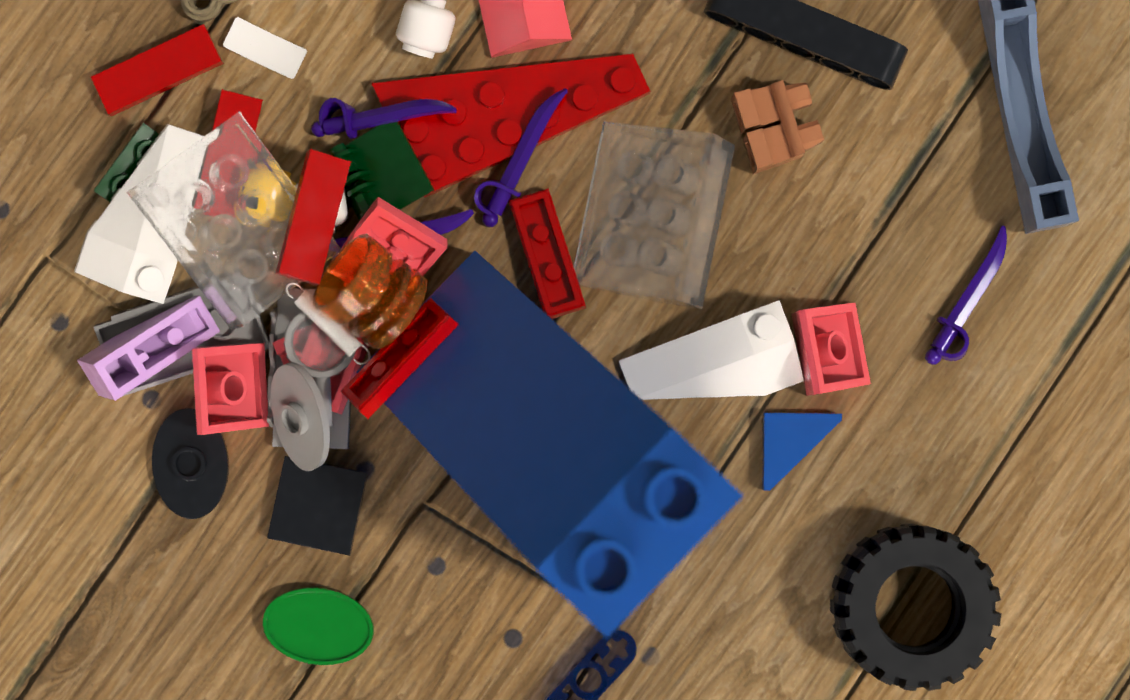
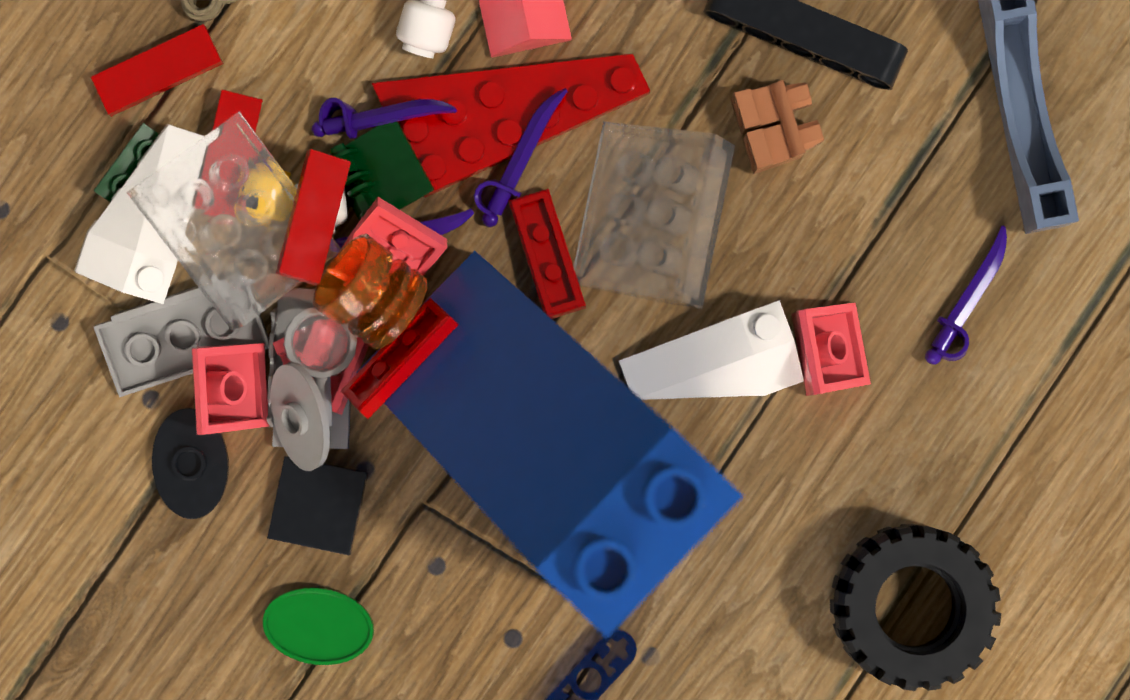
(147, 348): lavender slope -> none
(264, 48): white sticker -> none
(336, 332): white piece -> none
(789, 439): blue tile -> none

